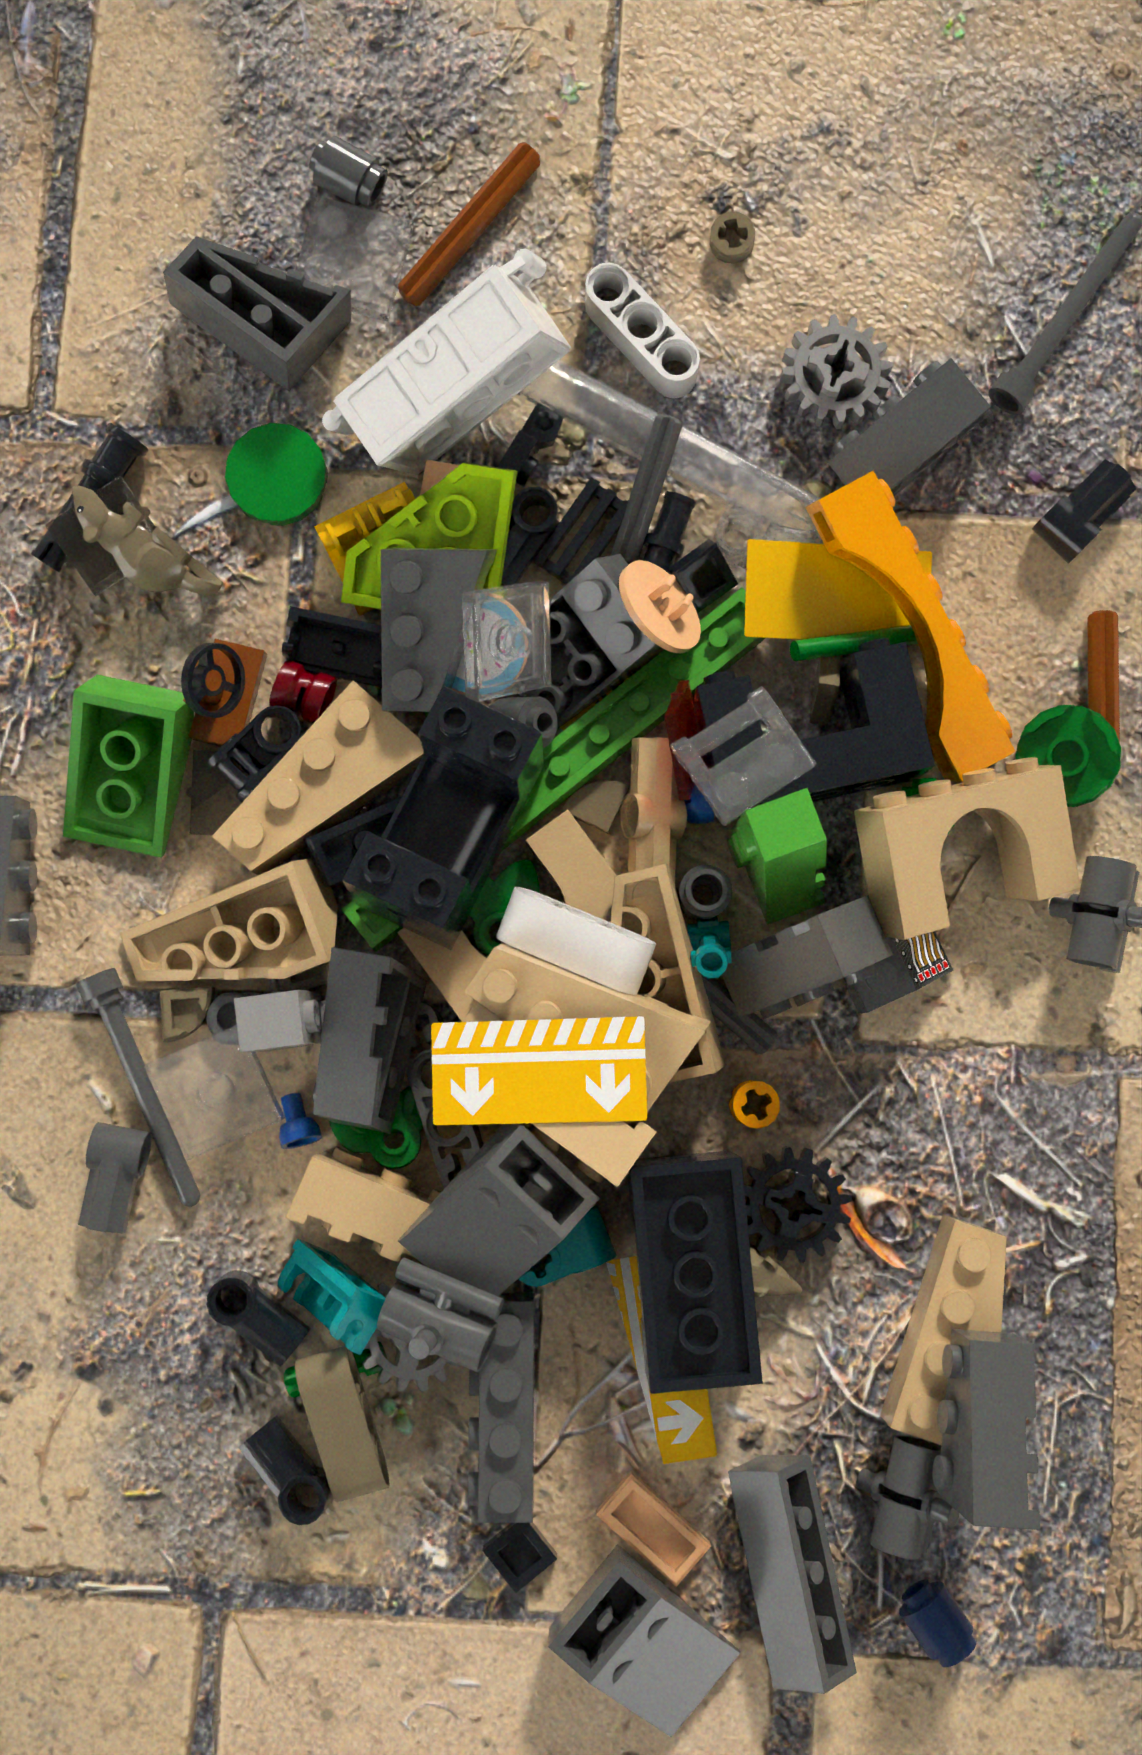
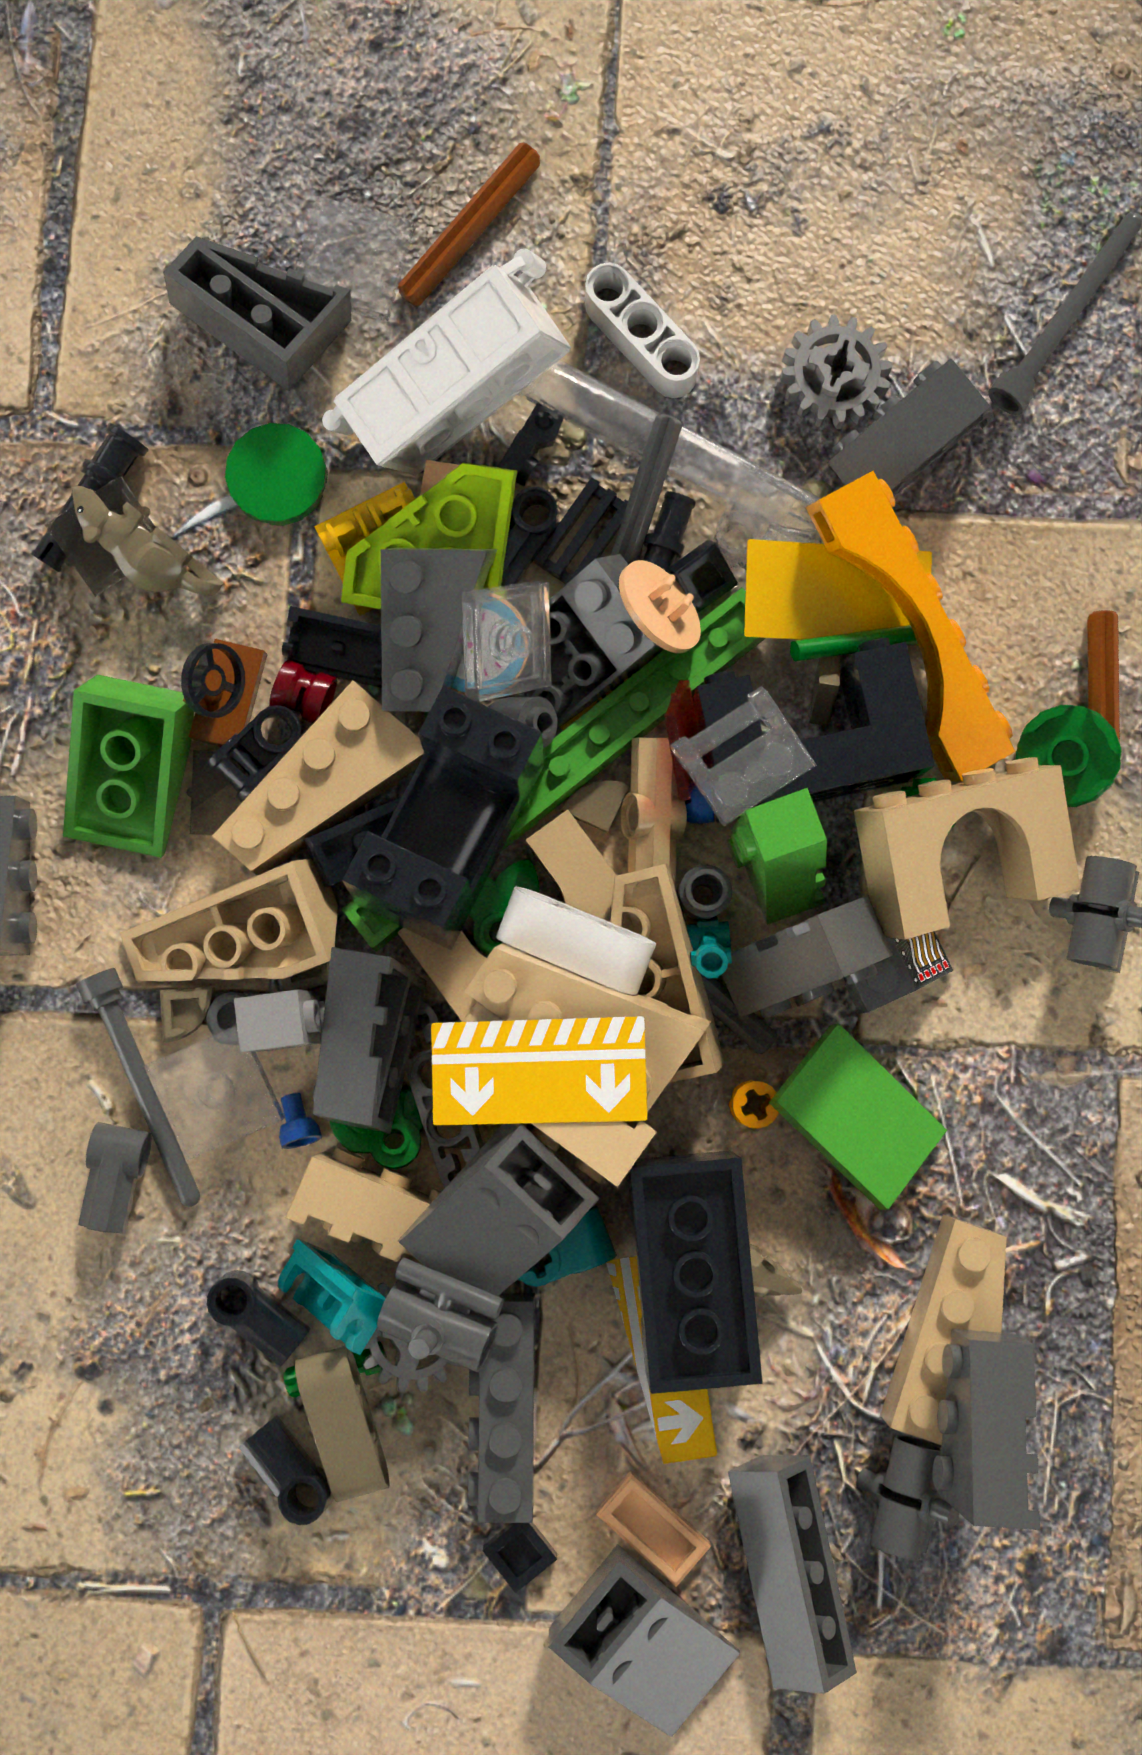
(348, 172): dark grey brick -> none
(743, 227): dark tan bush -> none
(787, 1227): black gear -> none
(858, 1116): none -> bright green tile
(937, 1622): dark blue brick -> none
(1078, 518): black piece -> none

